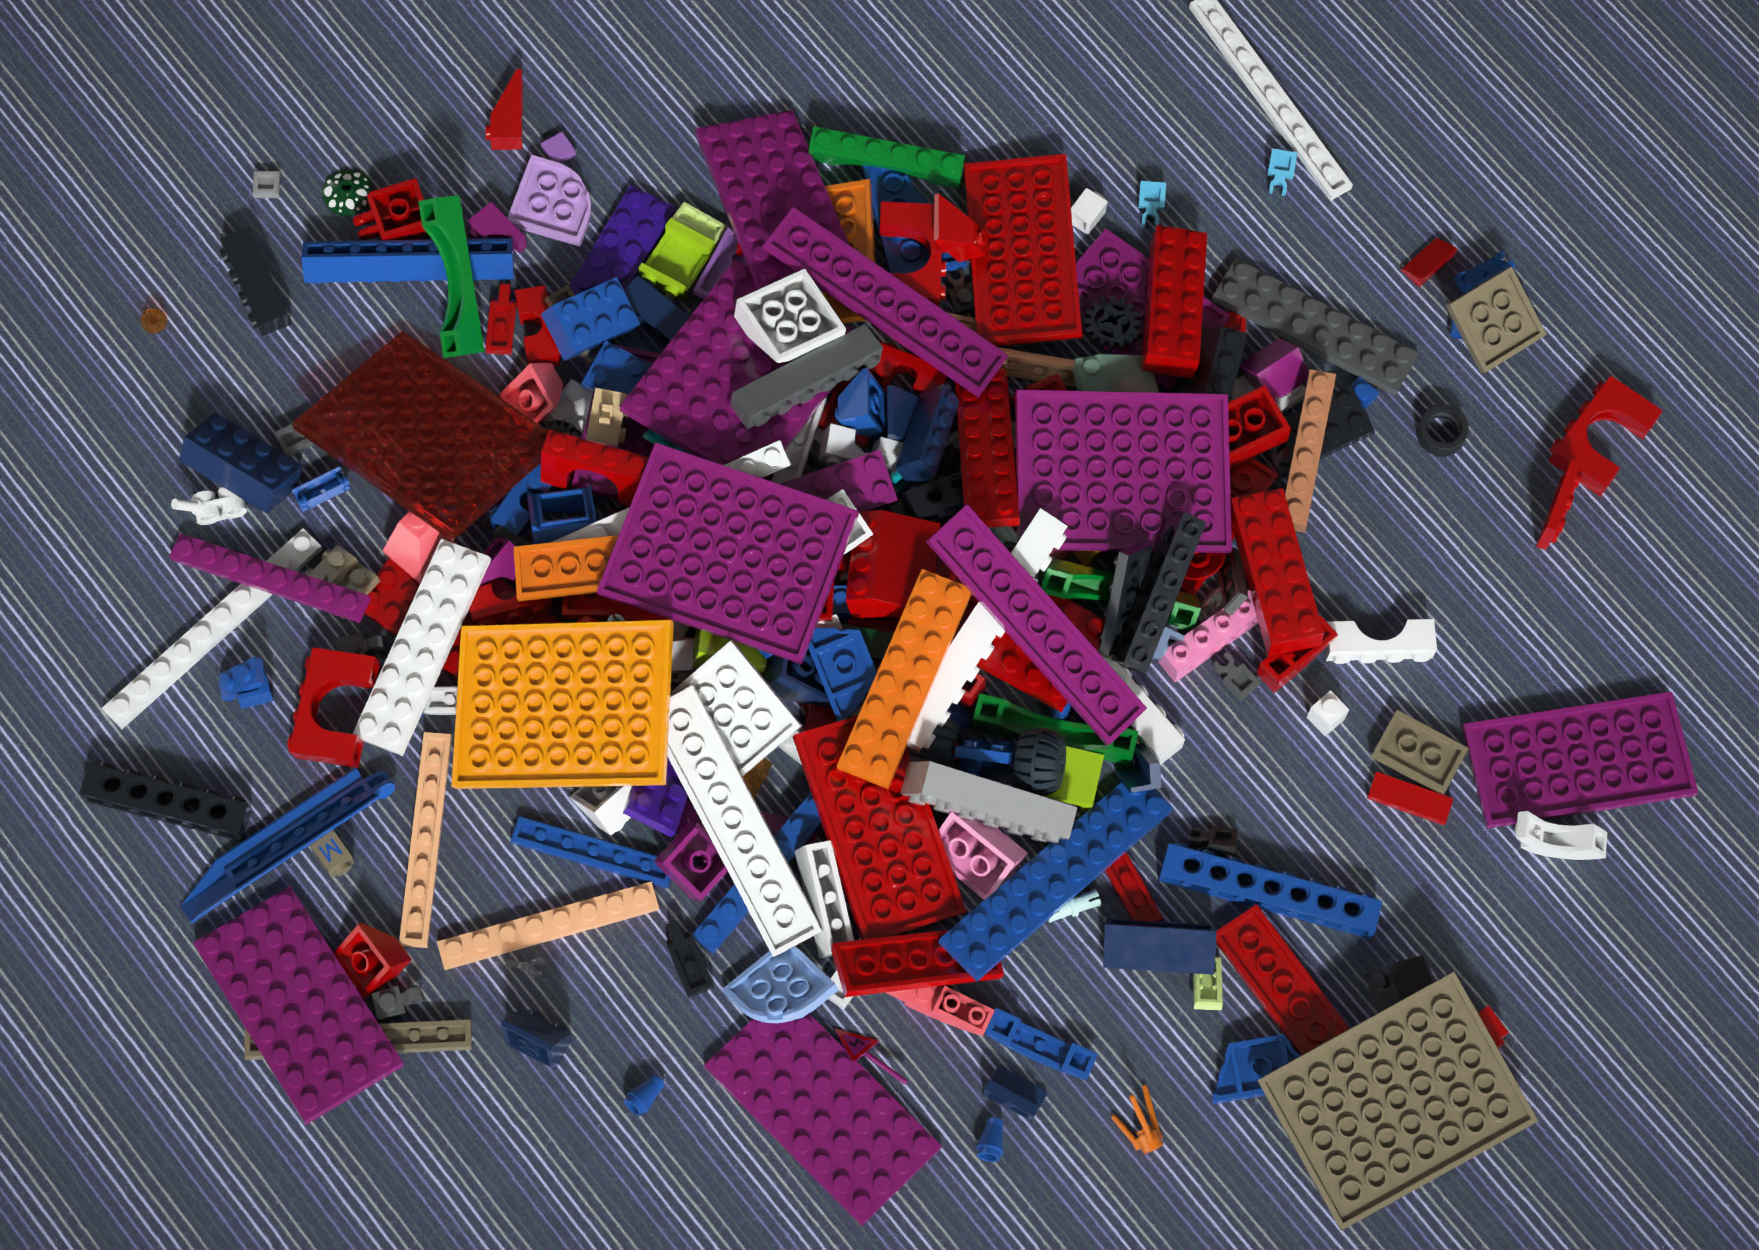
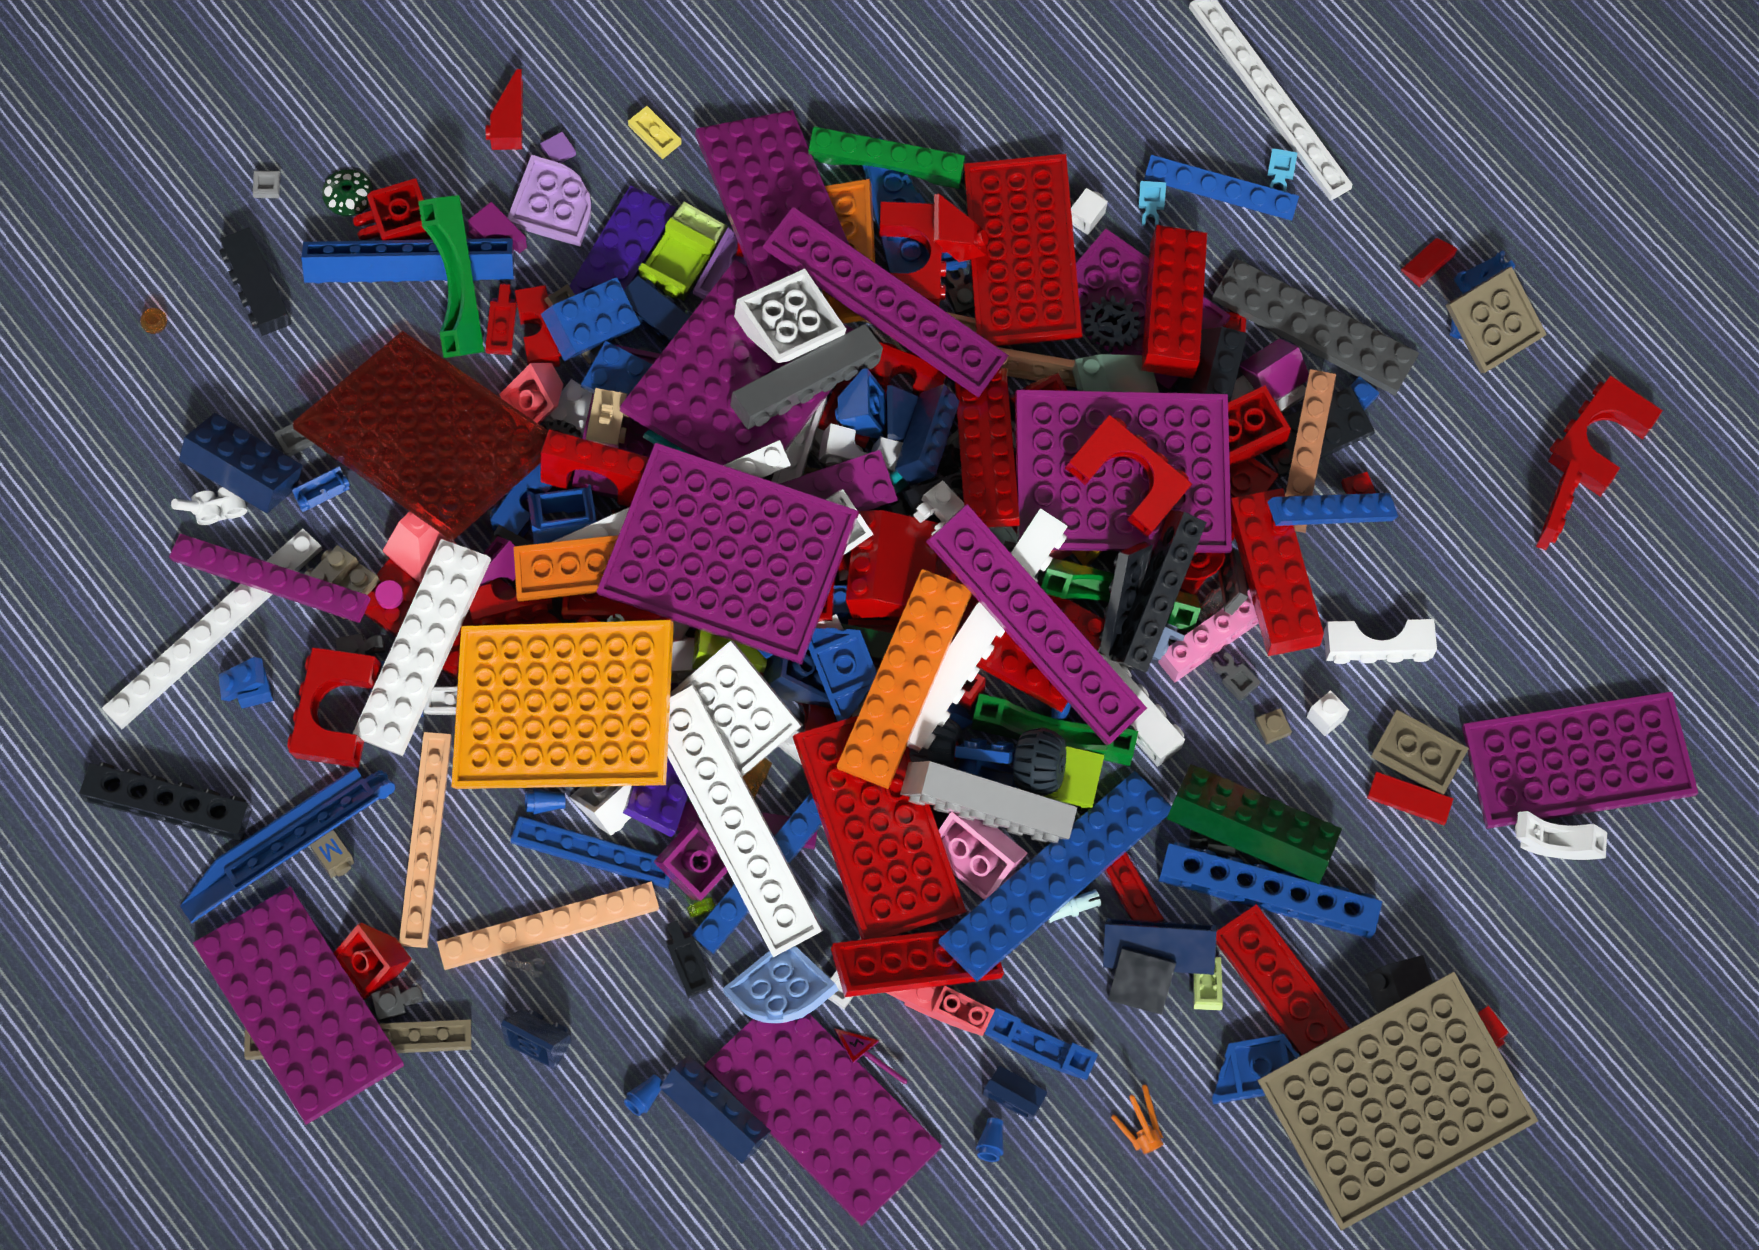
(389, 594): none -> dark pink tile
(542, 800): none -> blue cone
(654, 132): none -> light yellow plate
(701, 907): none -> clear neon green tile
(715, 1109): none -> dark blue brick
(824, 894): white brick -> none
(941, 502): none -> white plate
(1114, 441): none -> red arch
(1142, 775): dark blue panel -> none
(1142, 980): none -> black tile
(1221, 187): none -> blue plate
(1254, 823): none -> dark green brick
(1273, 726): none -> dark tan plate
(1281, 668): red slope -> none
(1332, 509): none -> blue plate
(1358, 484): none -> red plate
(1447, 412): black tyre -> none

